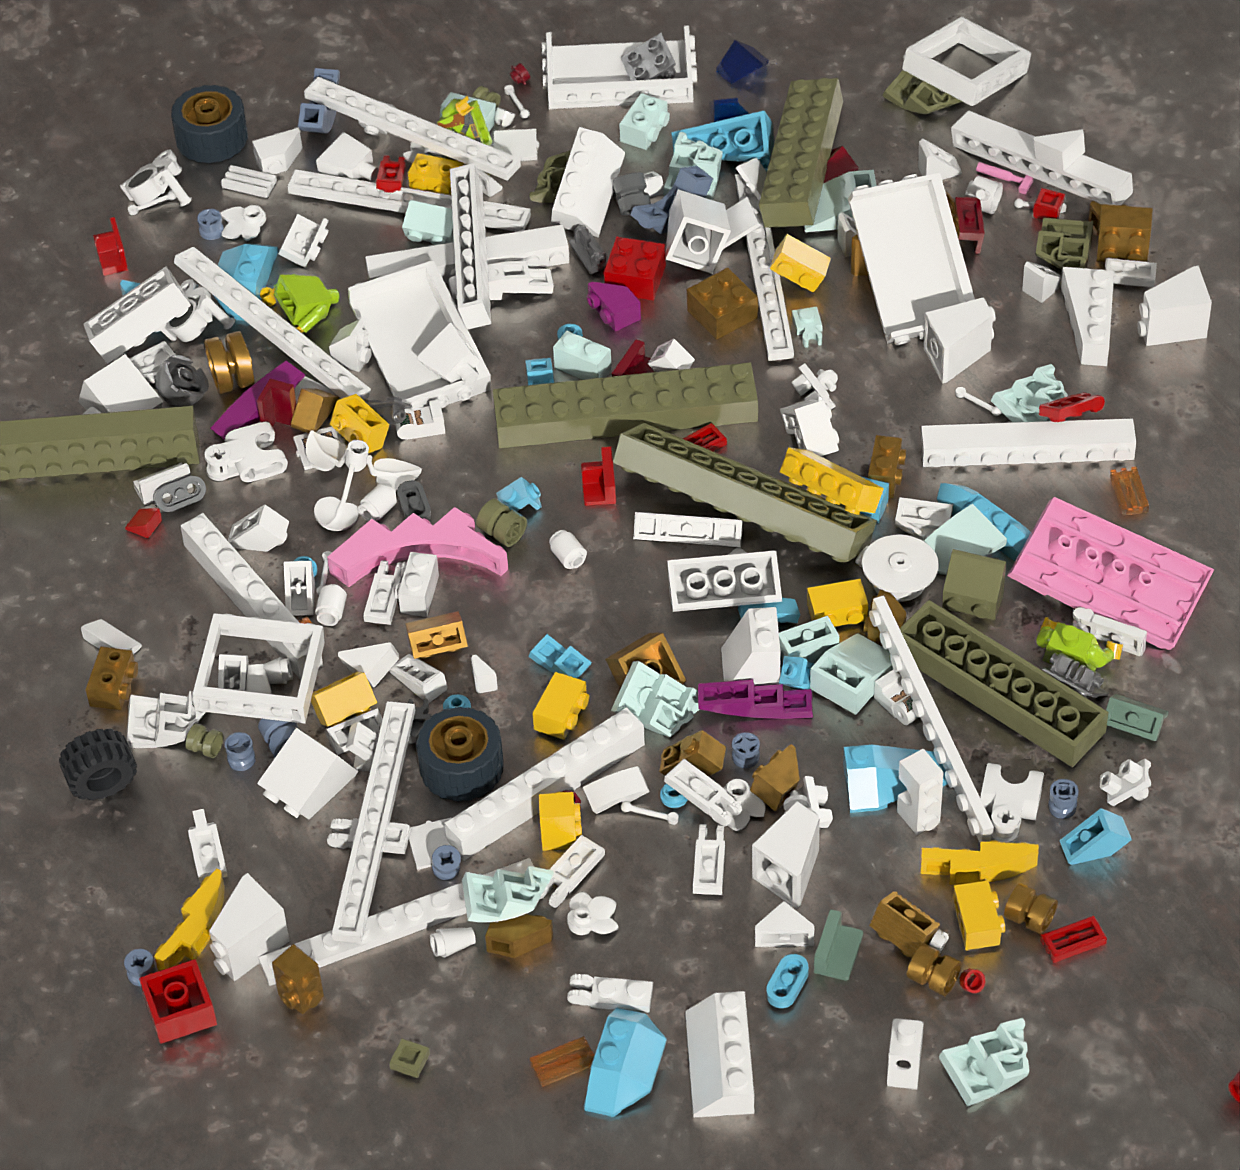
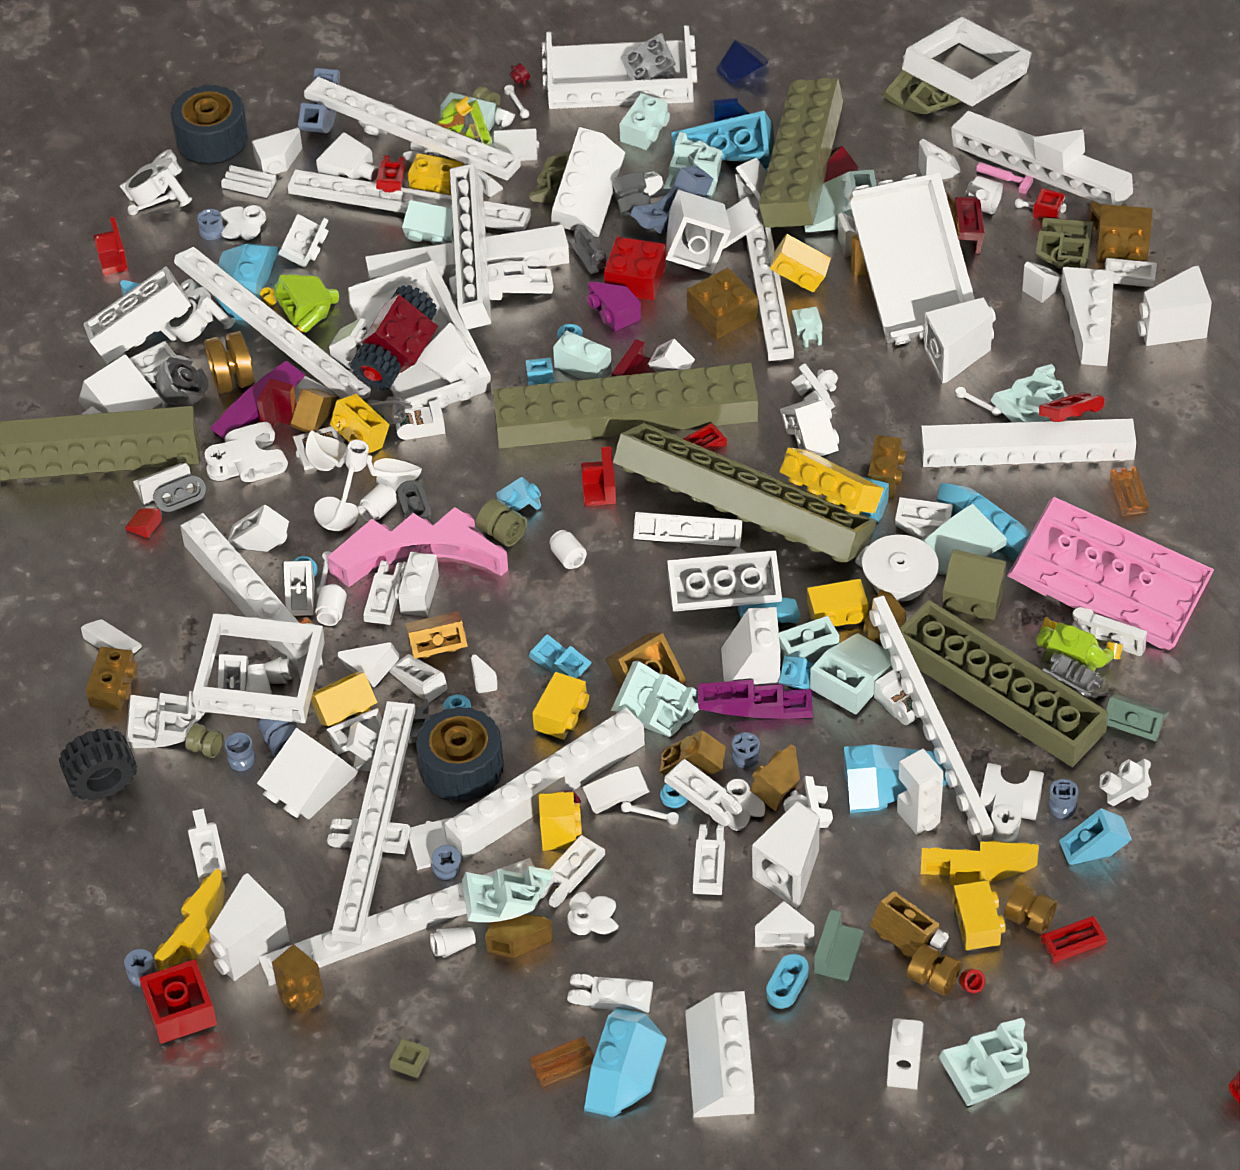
(395, 338): none -> brick

